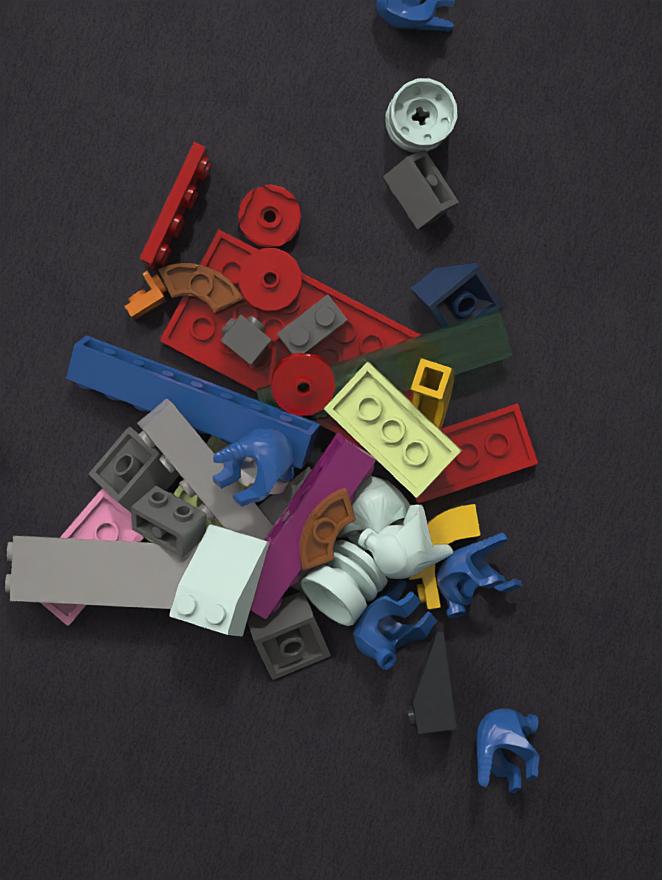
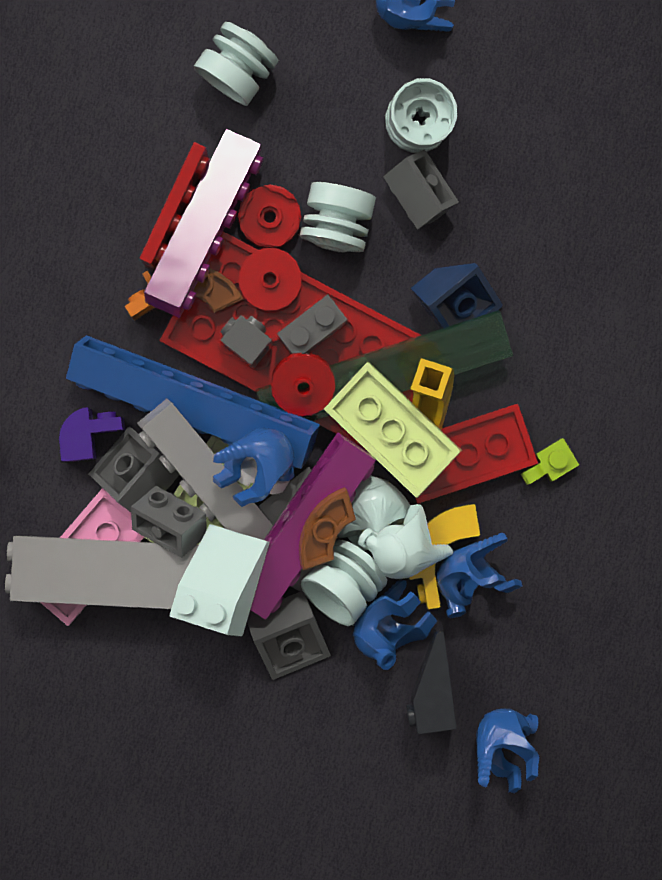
(78, 432): none -> dark purple brick
(203, 223): none -> brick
(232, 68): none -> light aqua wheel
(337, 218): none -> light aqua wheel
(553, 462): none -> lime plate

